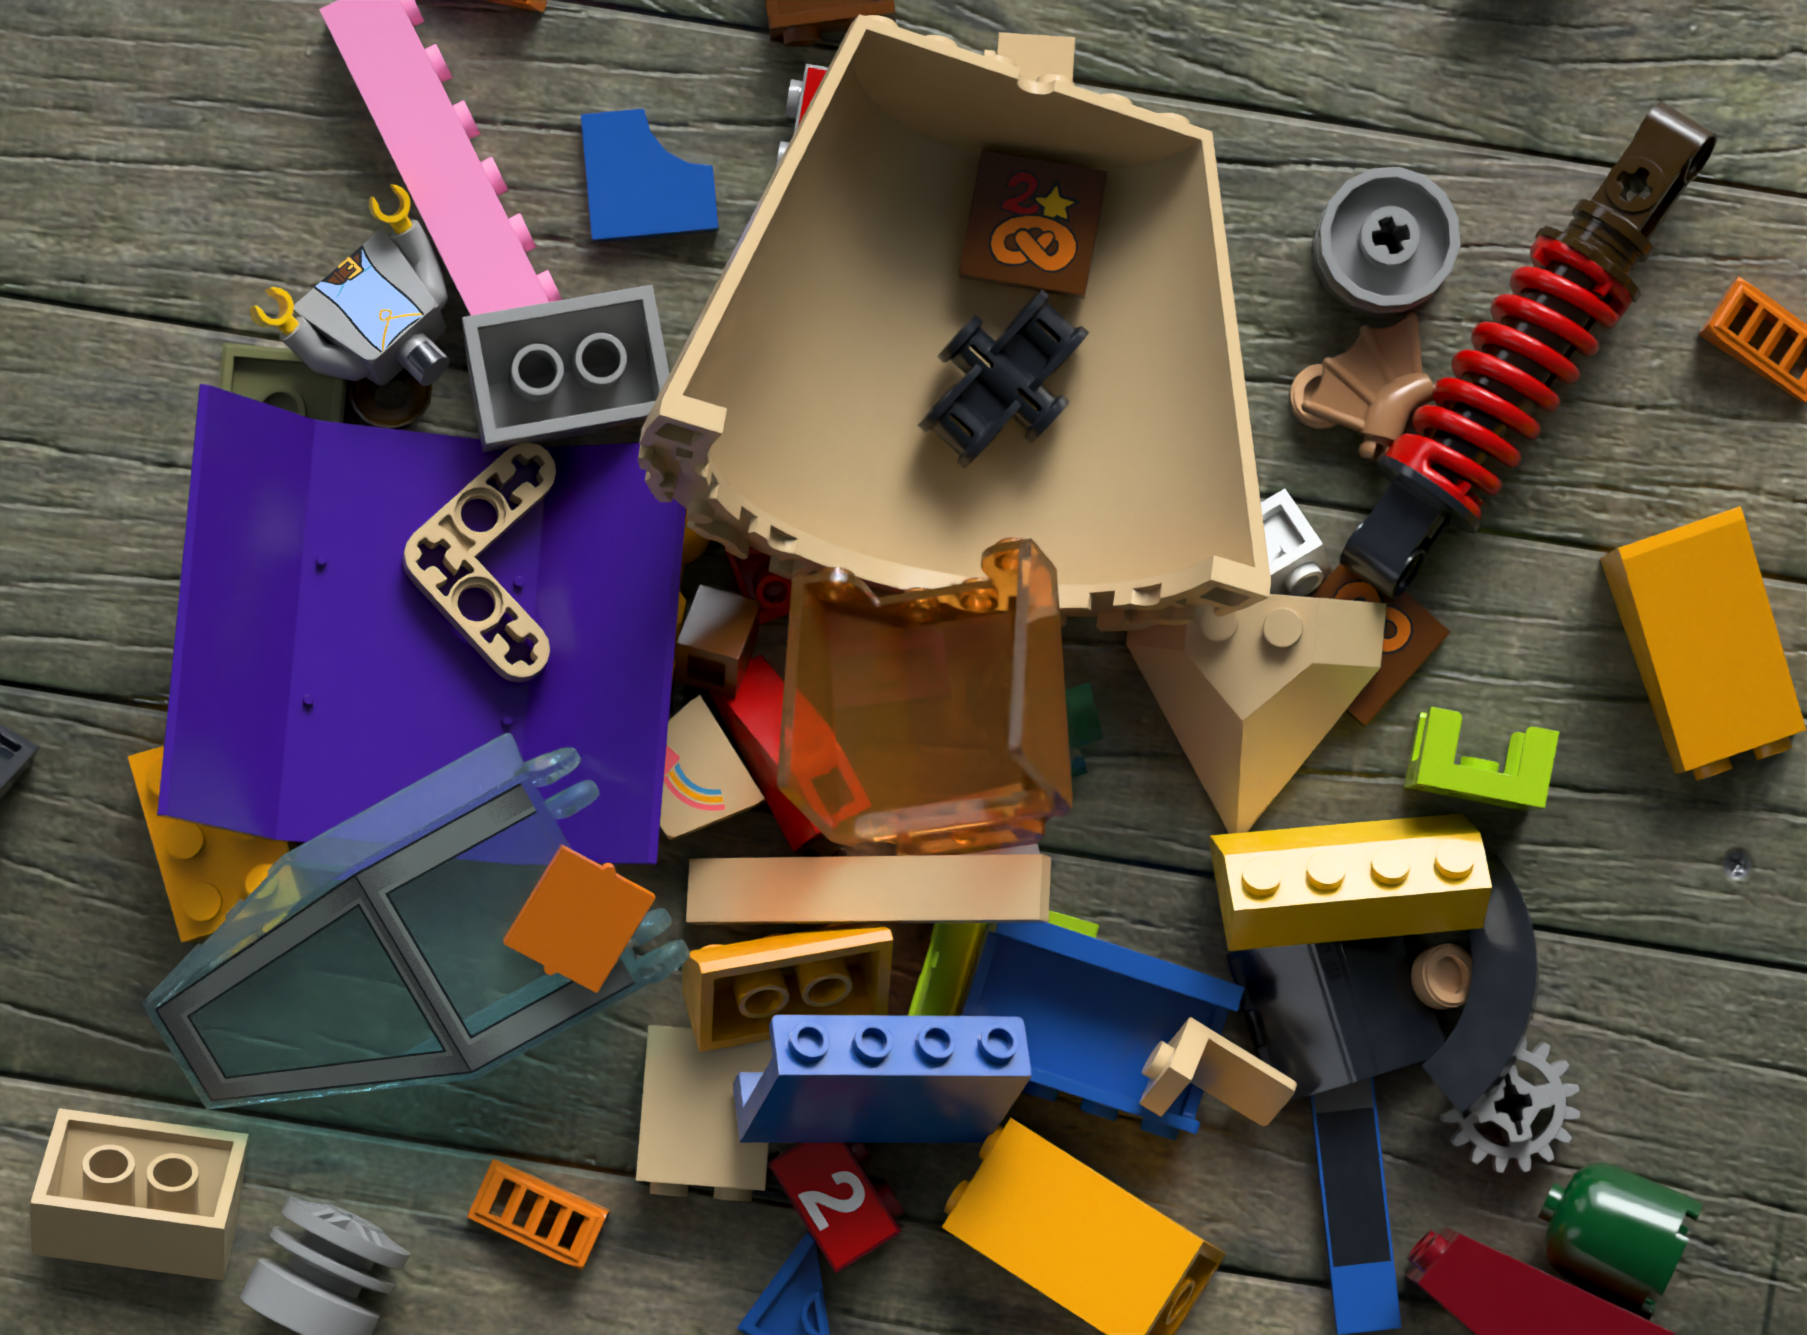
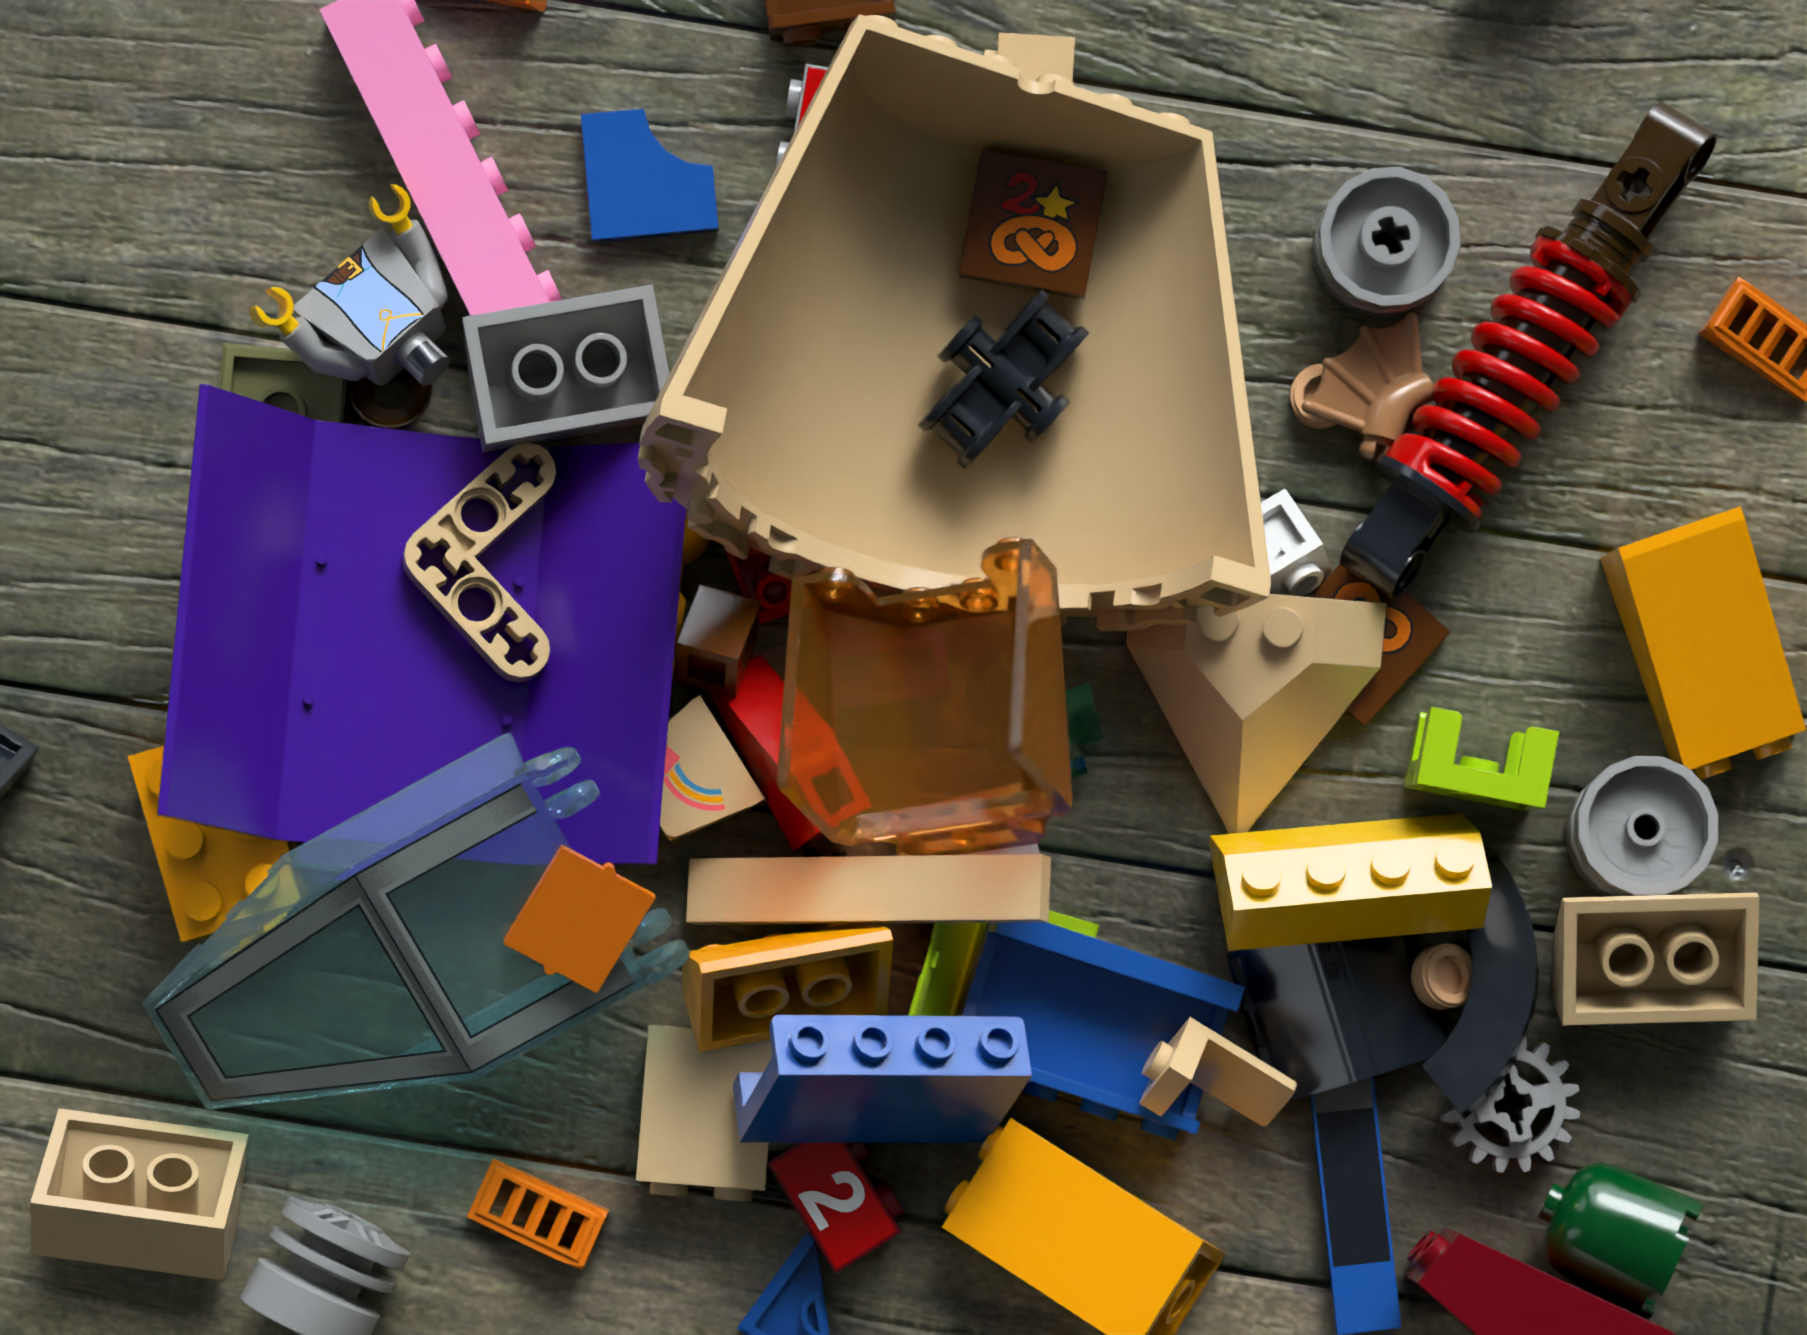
(1656, 959): none -> tan slope
(1662, 796): none -> light grey wheel

